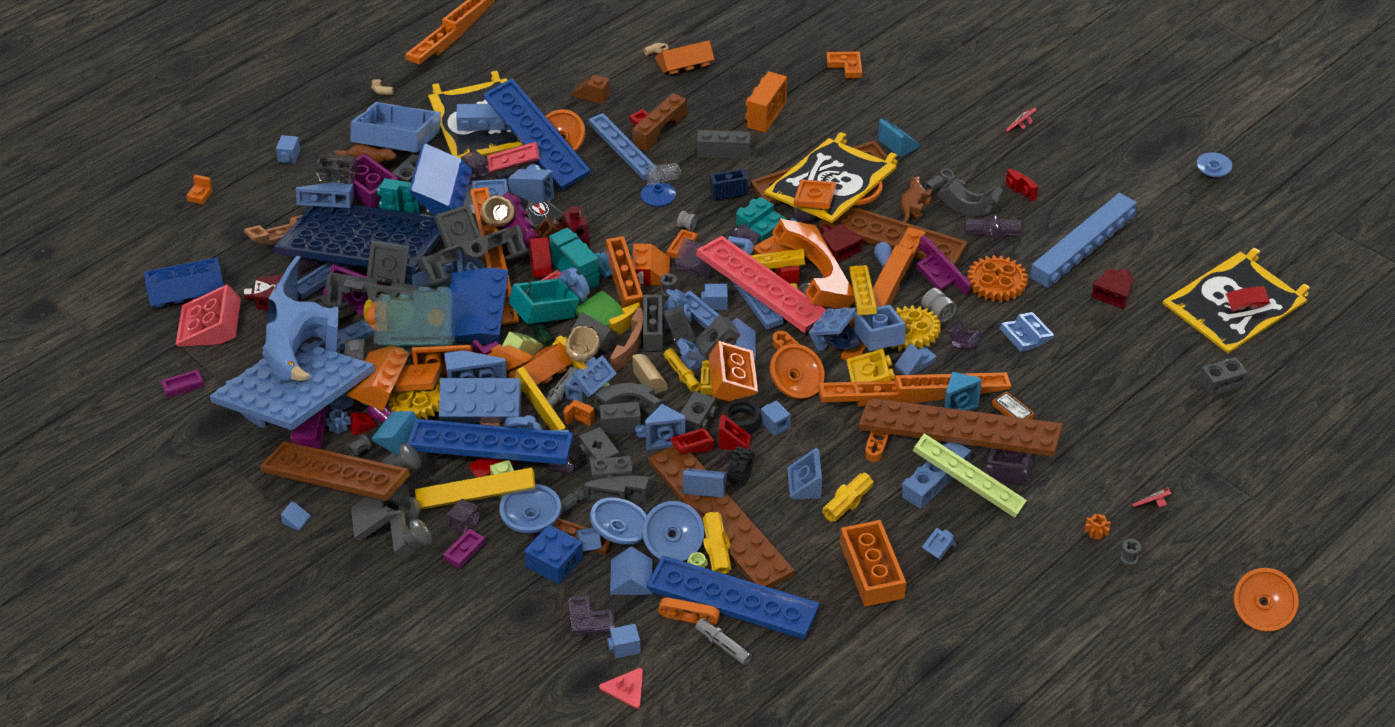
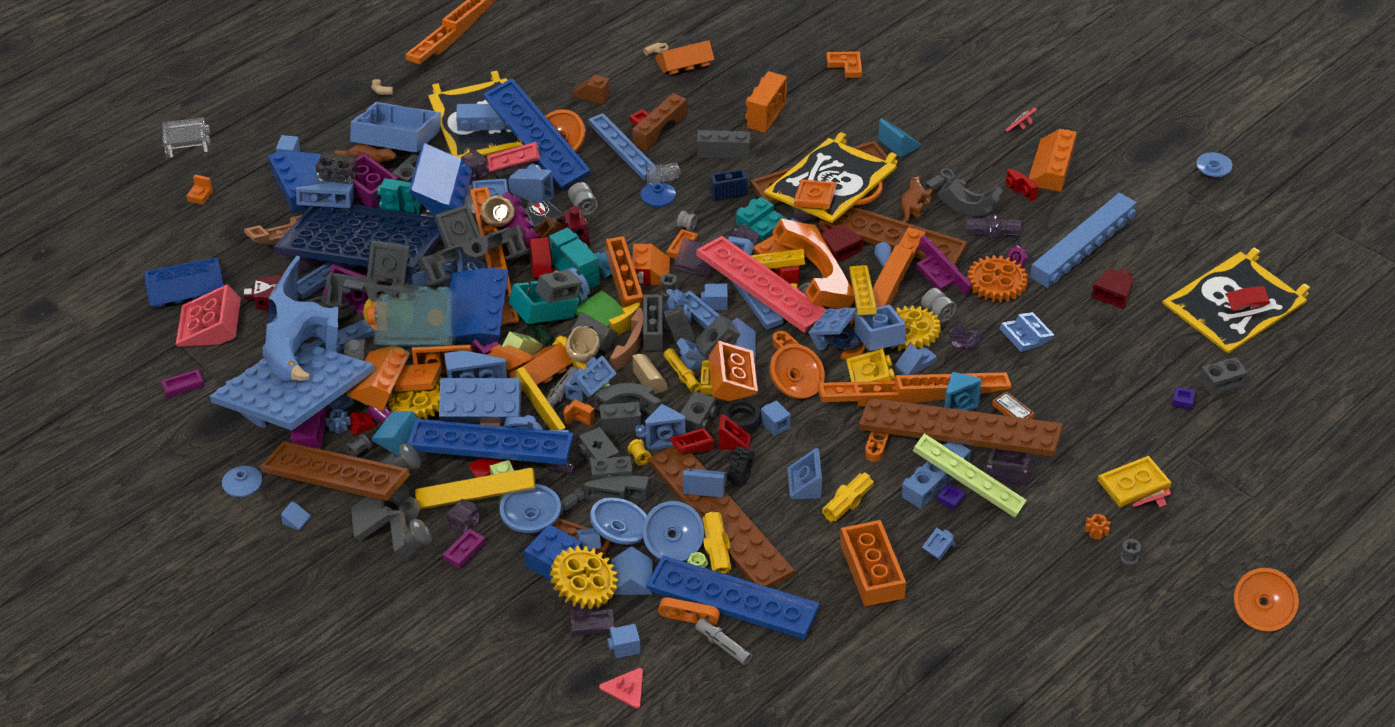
(185, 134): none -> clear panel
(242, 481): none -> medium blue dish
(294, 170): none -> blue slope
(558, 286): none -> dark grey brick
(582, 196): none -> light grey wheel
(583, 577): none -> yellow gear
(640, 454): none -> yellow bush
(951, 497): none -> dark purple plate
(1018, 254): none -> magenta piece
(1053, 159): none -> orange slope
(1134, 481): none -> yellow tile
(1183, 398): none -> dark purple plate

